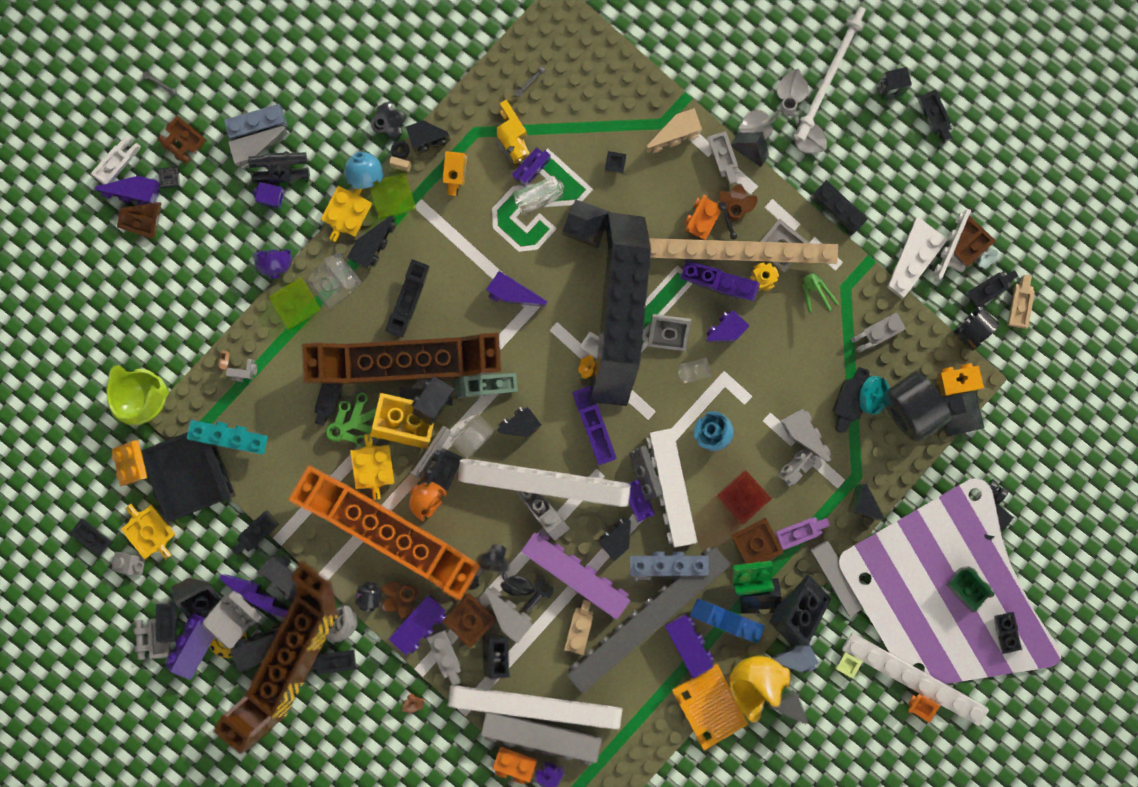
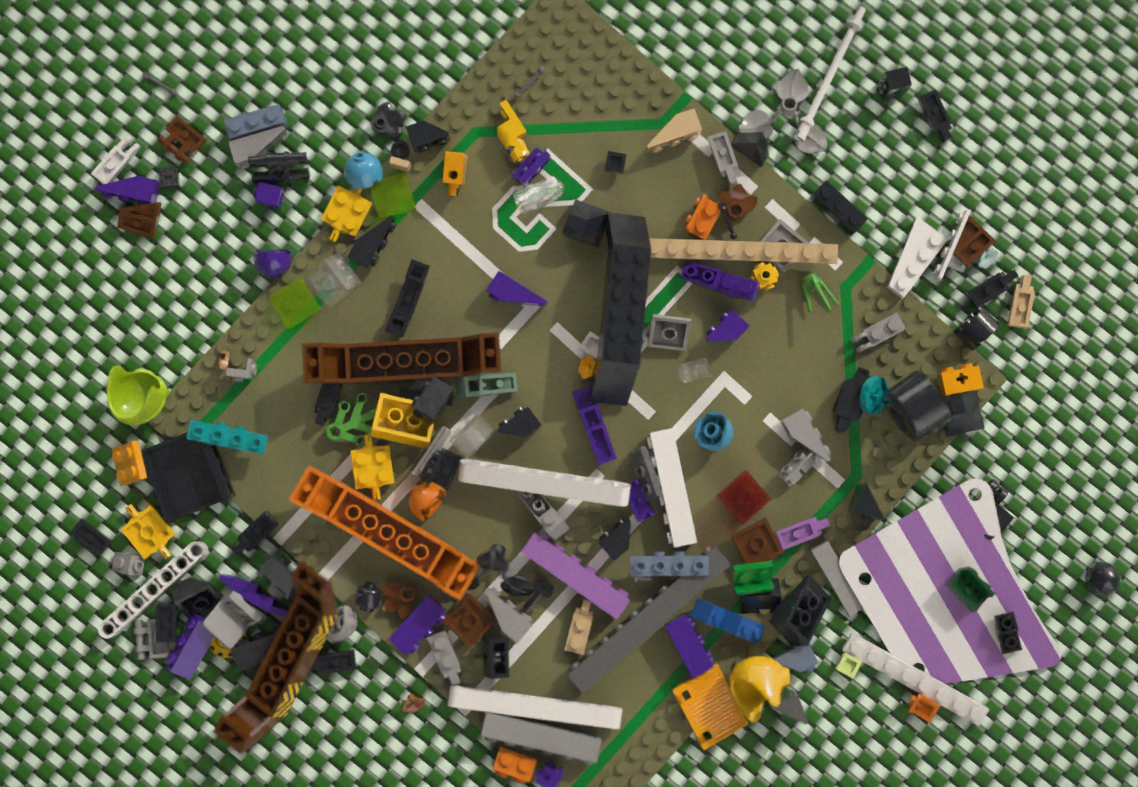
(144, 592): none -> white beam
(1102, 578): none -> black piece

